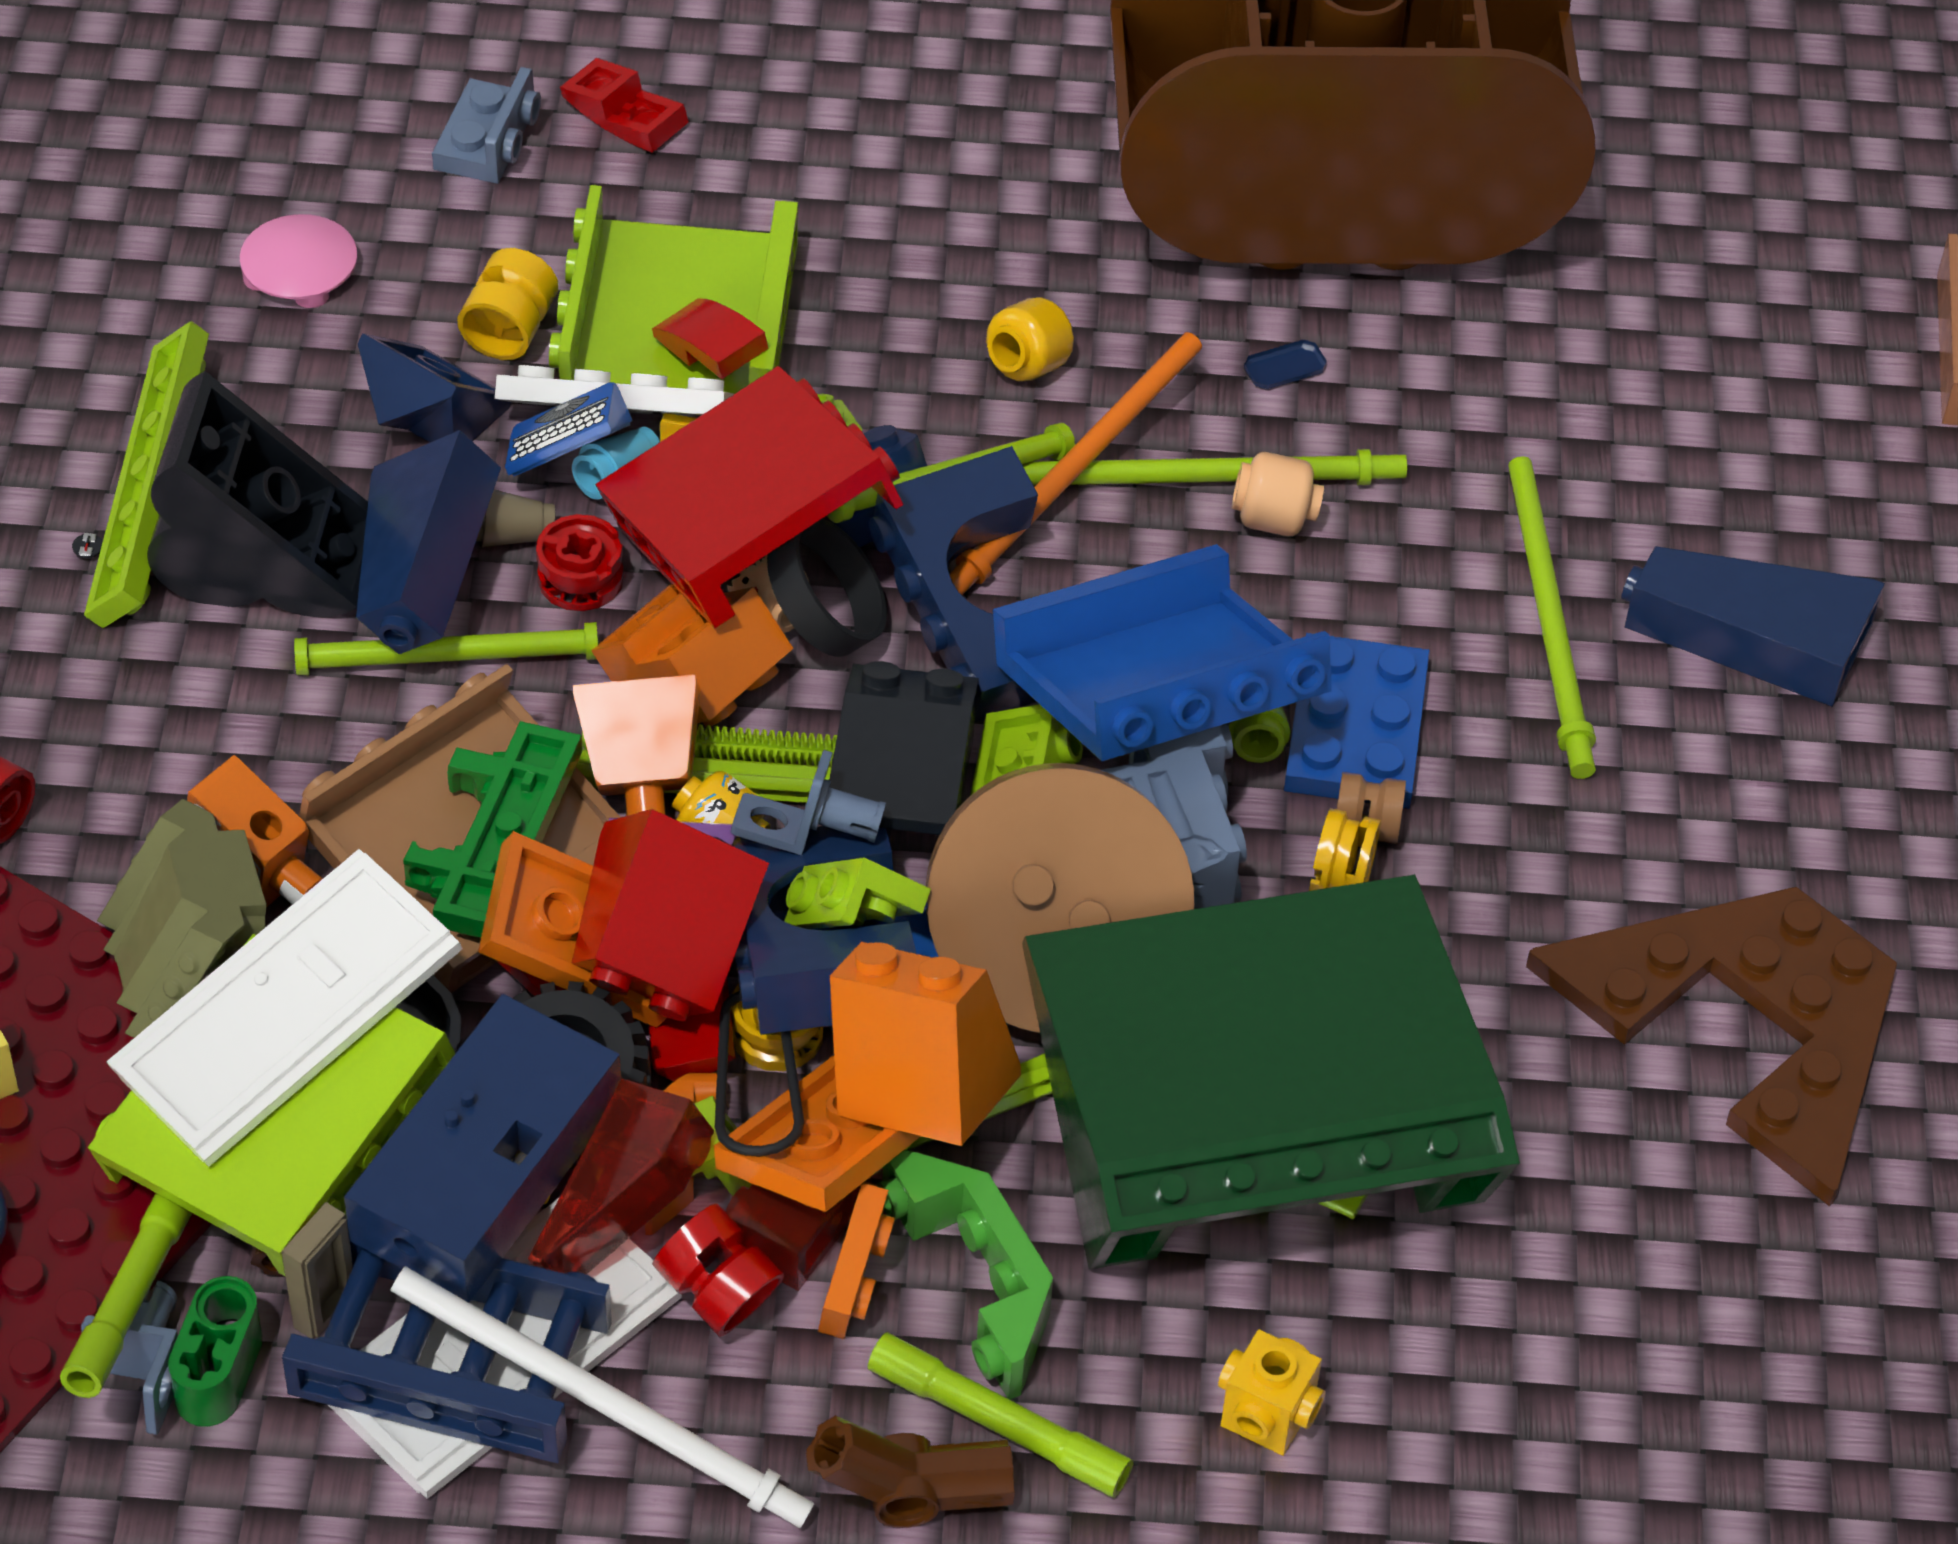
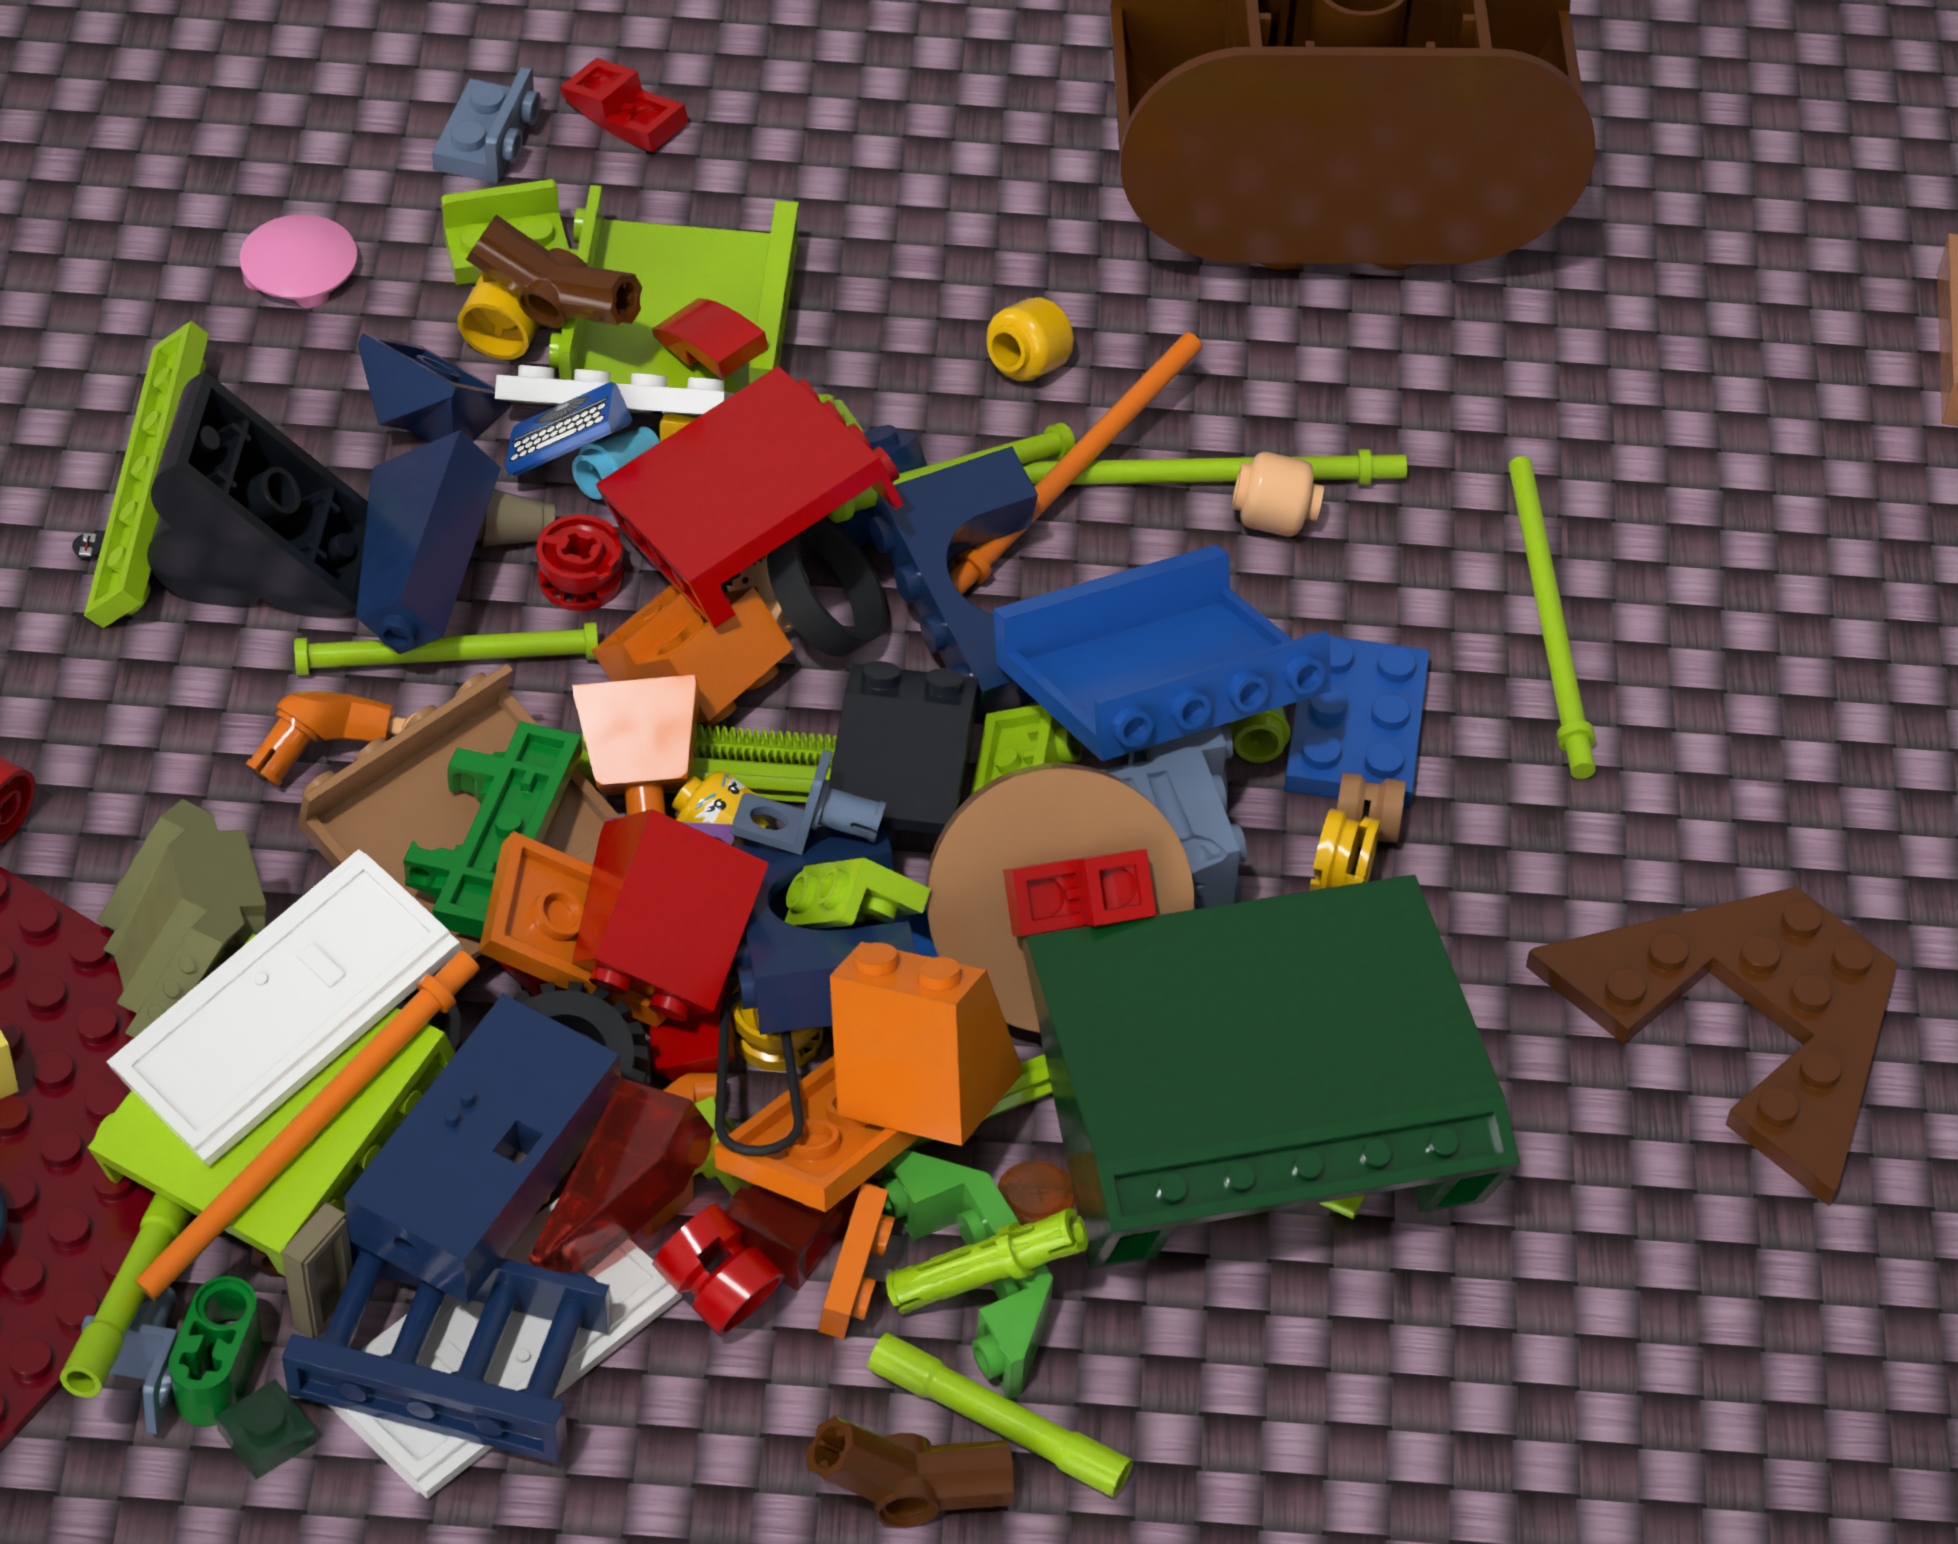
(265, 1429): none -> clear green plate
(271, 827): orange torso -> none
(324, 717): none -> orange arm
(433, 996): none -> orange bar
(526, 206): none -> lime bracket
(554, 281): none -> reddish brown piece
(758, 1487): white bar -> none
(1011, 1252): none -> lime pin
(1036, 1190): none -> clear orange piece
(1079, 892): none -> red slope
(1271, 1391): yellow brick -> none
(1285, 364): dark blue piece -> none
(1755, 616): dark blue slope -> none

